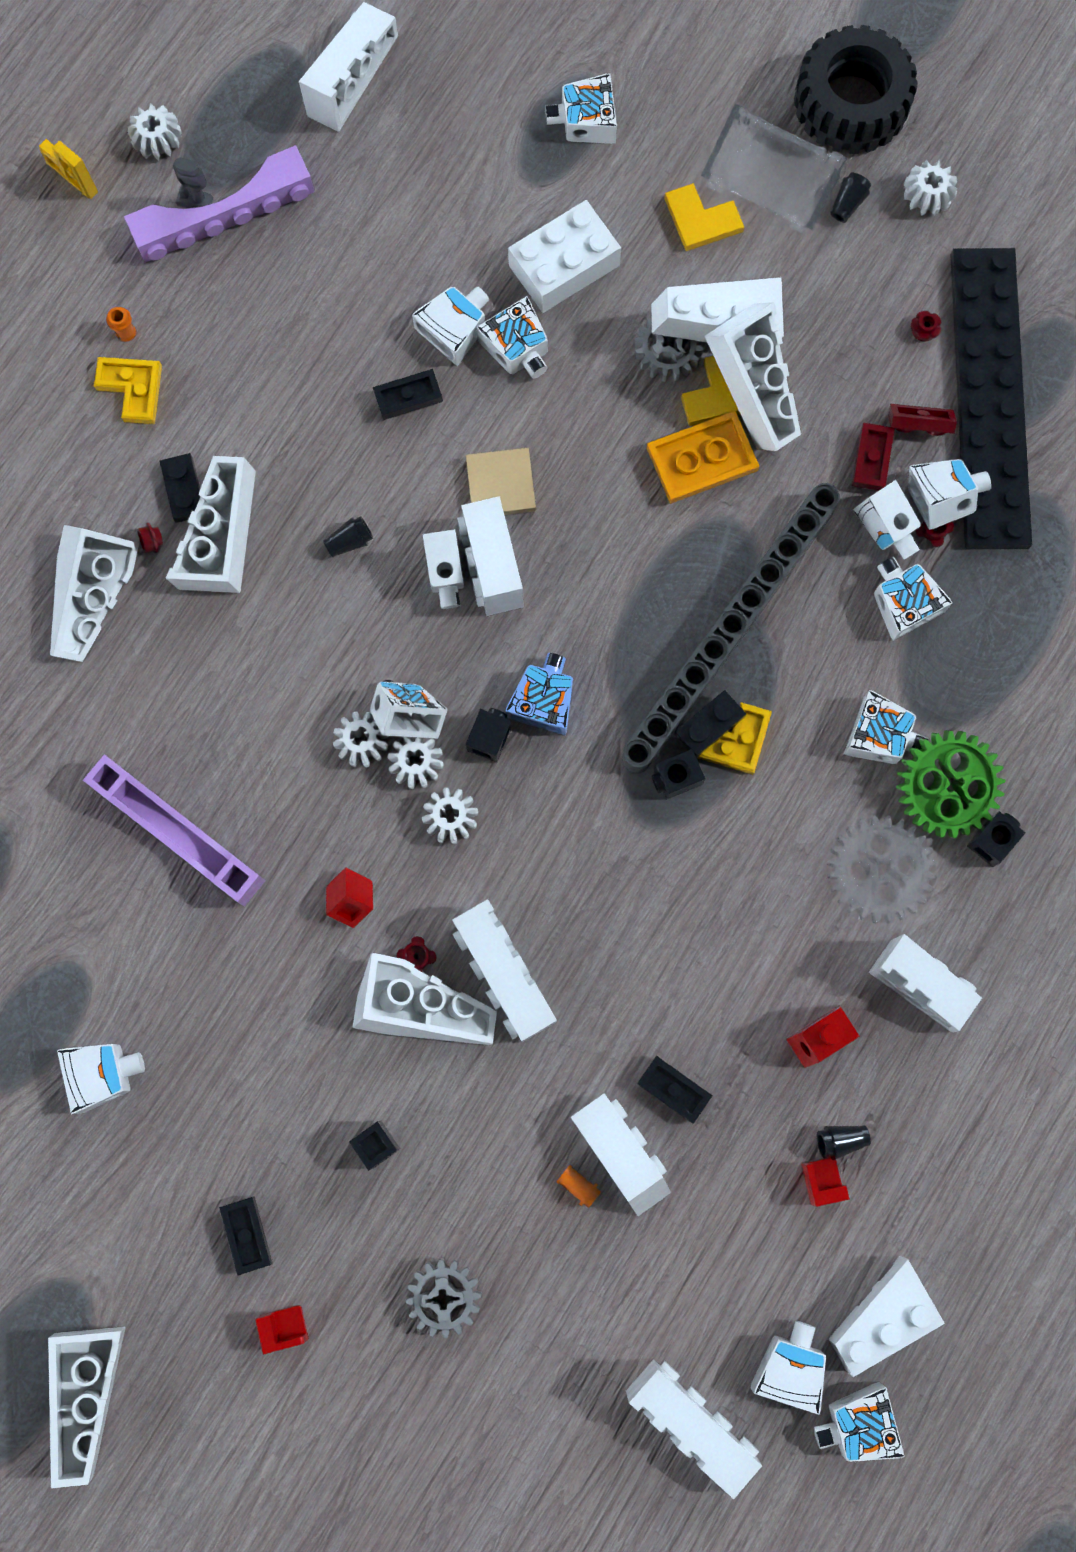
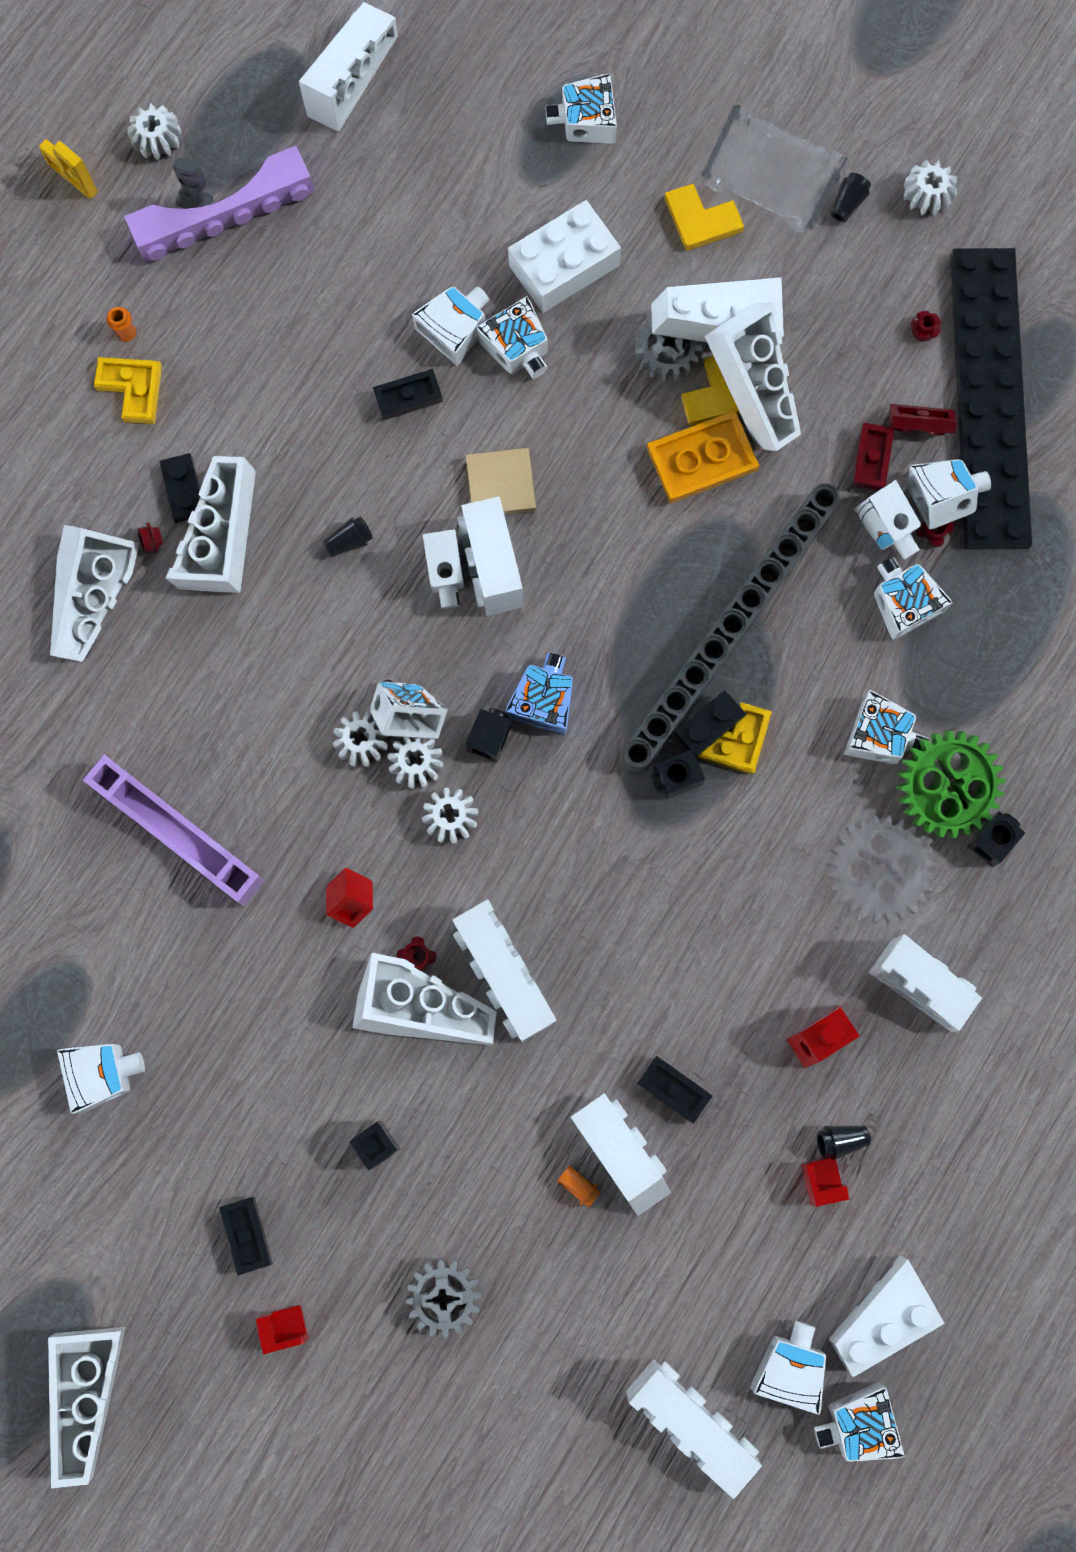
(862, 55): black tyre -> none

